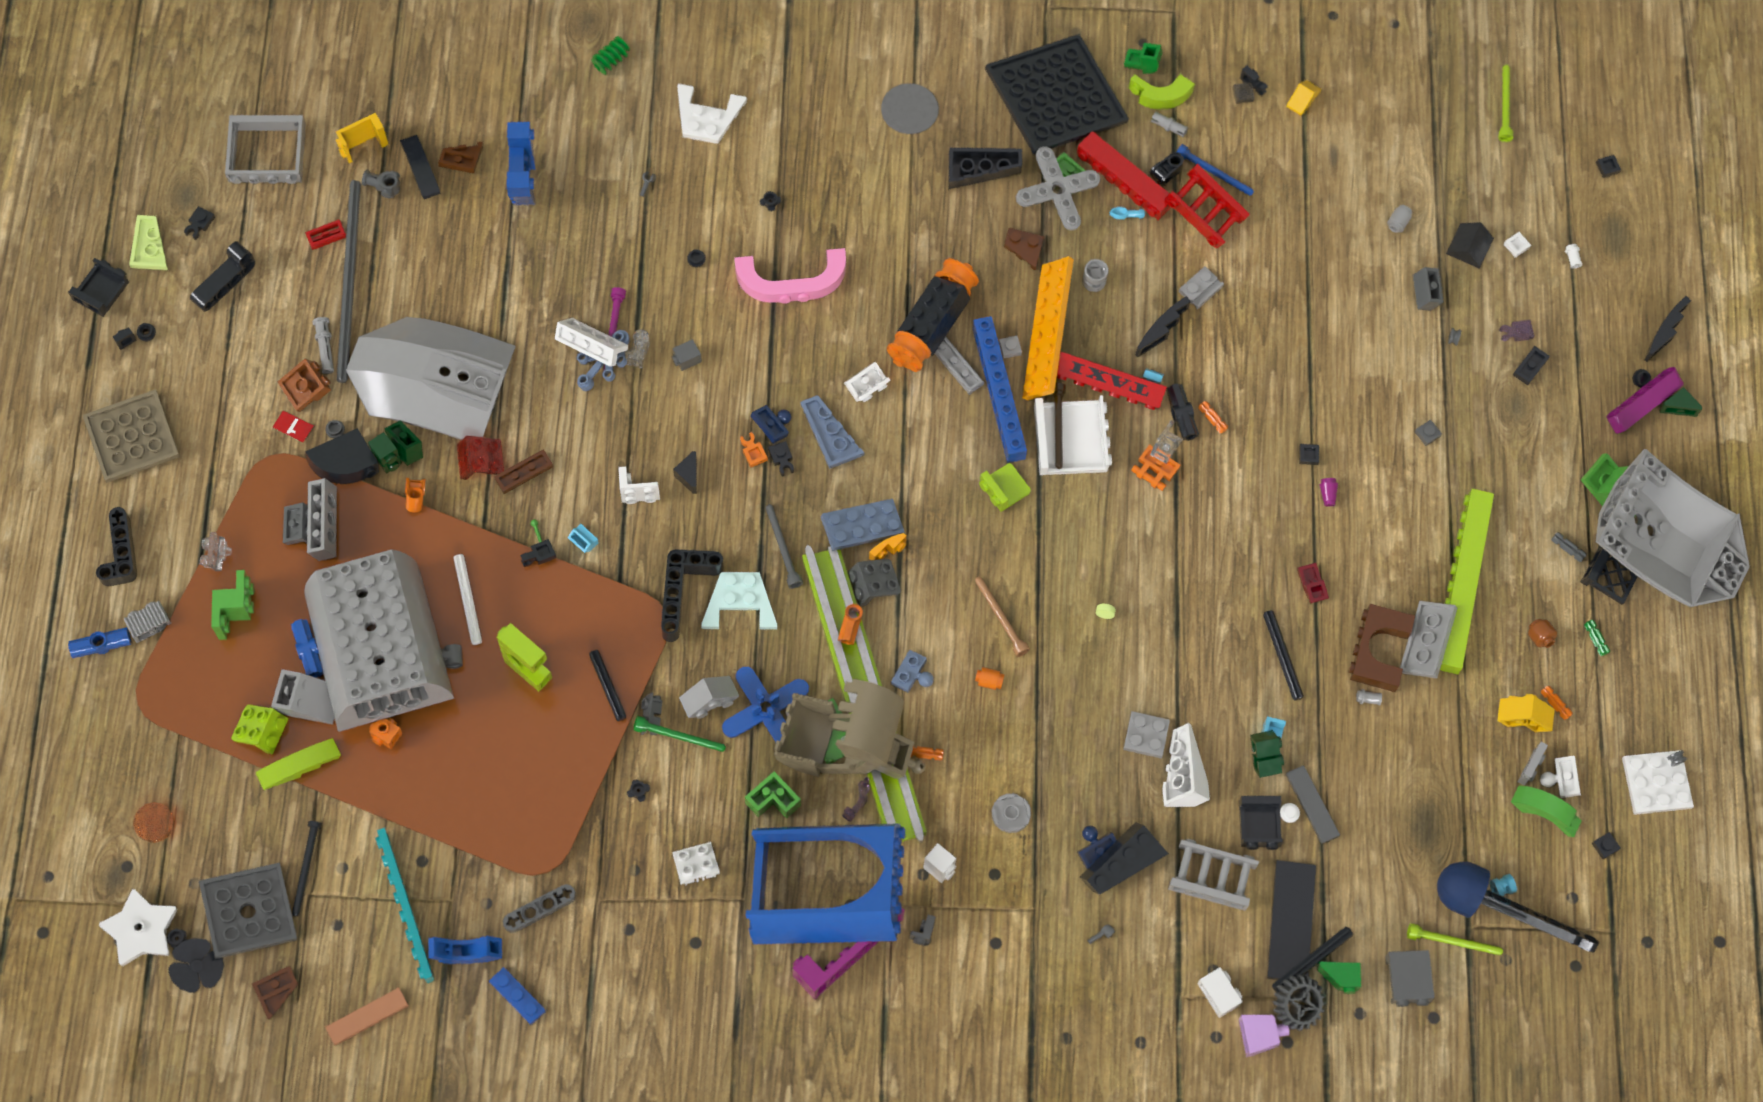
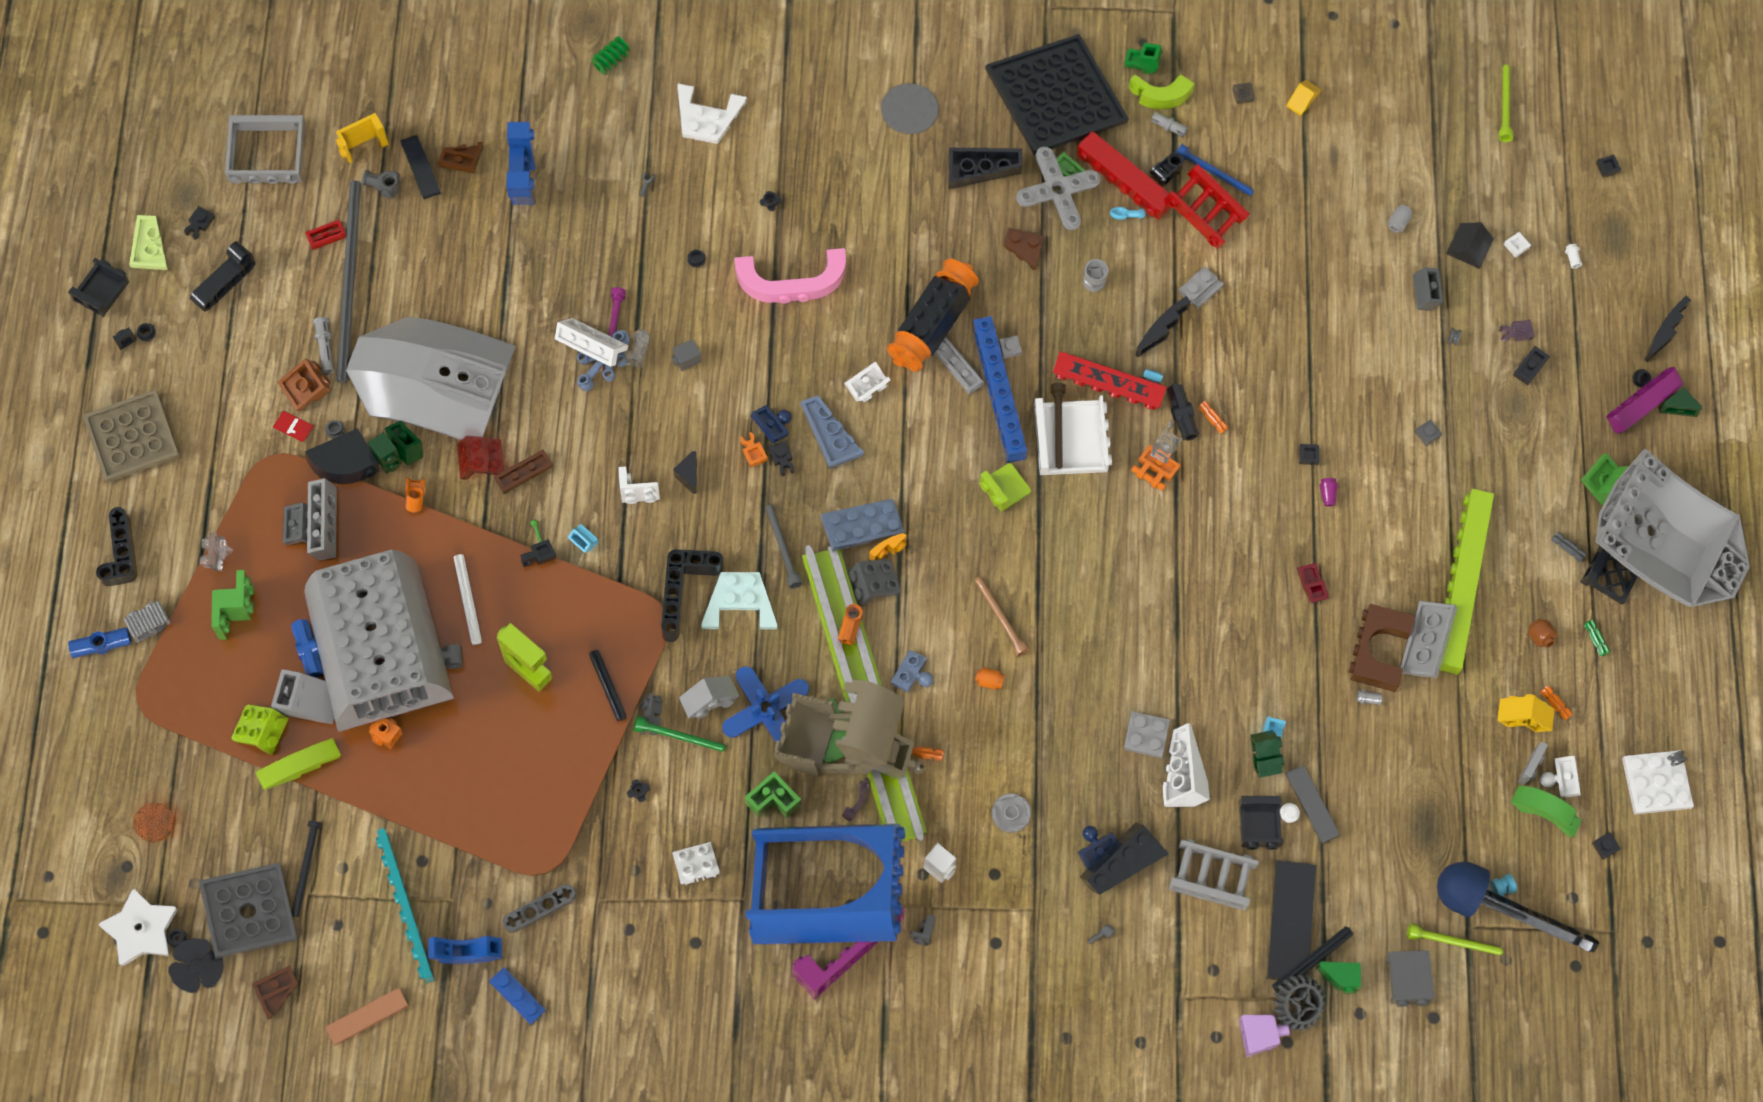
(1048, 328): light orange plate -> none
(1105, 611): yellowish green tile -> none
(1220, 992): white brick -> none
(1250, 75): black plate -> none
(1283, 655): black axle -> none

